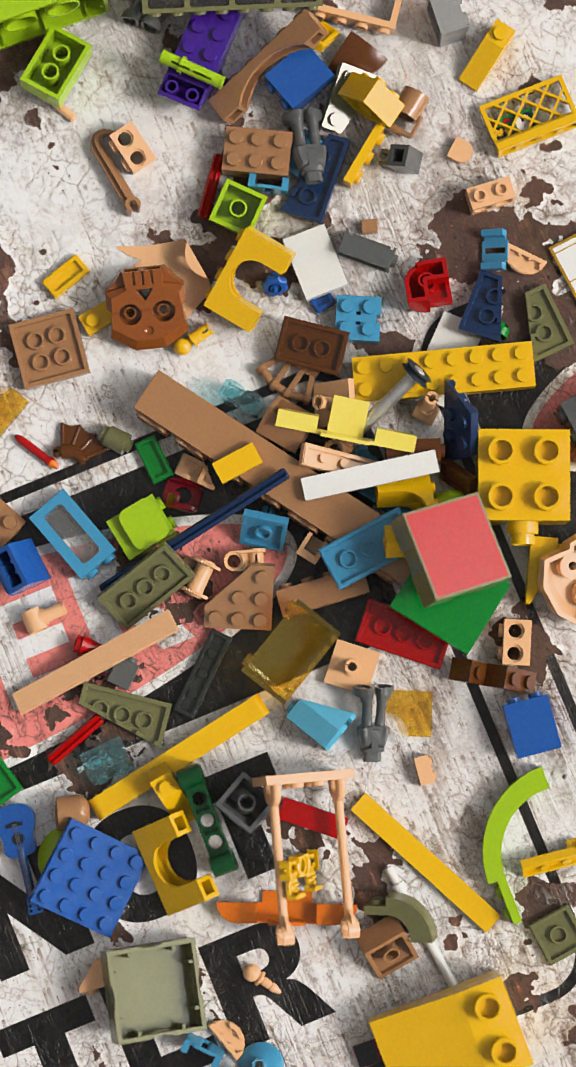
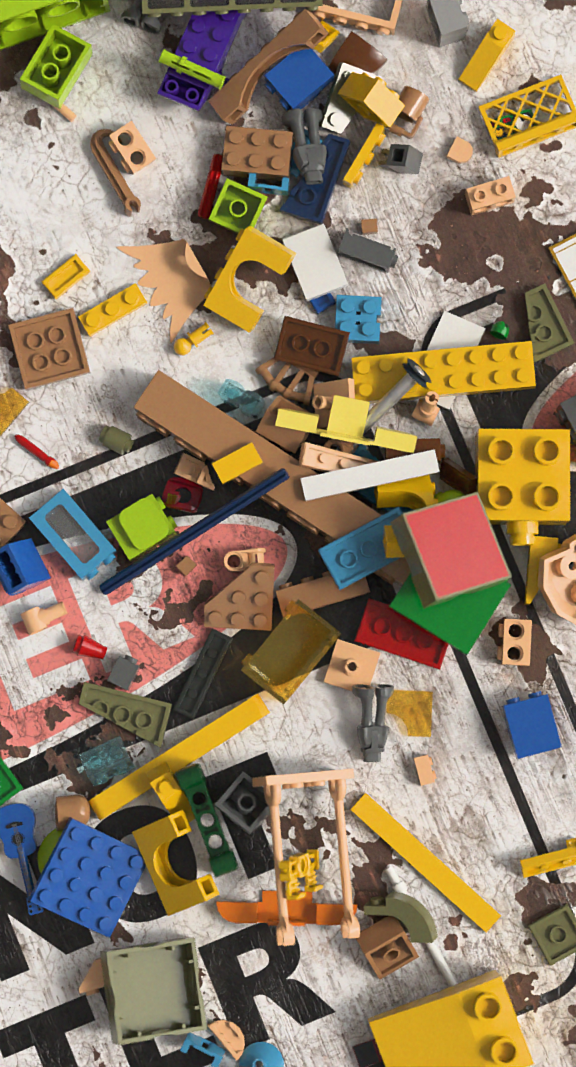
(75, 739): red axle -> none
(77, 444): reddish brown arm -> none
(95, 662): light nougat tile -> none
(145, 585): olive plate -> none
(148, 325): dark orange brick -> none
(154, 459): green tile -> none
(202, 575): light nougat hose -> none
(253, 974): light nougat bar -> none
(264, 529): dark azure tile -> none
(274, 285): blue piece -> none
(309, 817): red tile -> none
(310, 547): light nougat window -> none
(319, 721): medium azure slope -> none
(428, 285): red brick -> none
(460, 424): dark blue wing -> none
(484, 309): dark blue wing -> none
(492, 675): reddish brown arch -> none
(494, 239): dark azure piece -> none
(496, 824): lime arch -> none
(524, 262): light nougat tile -> none

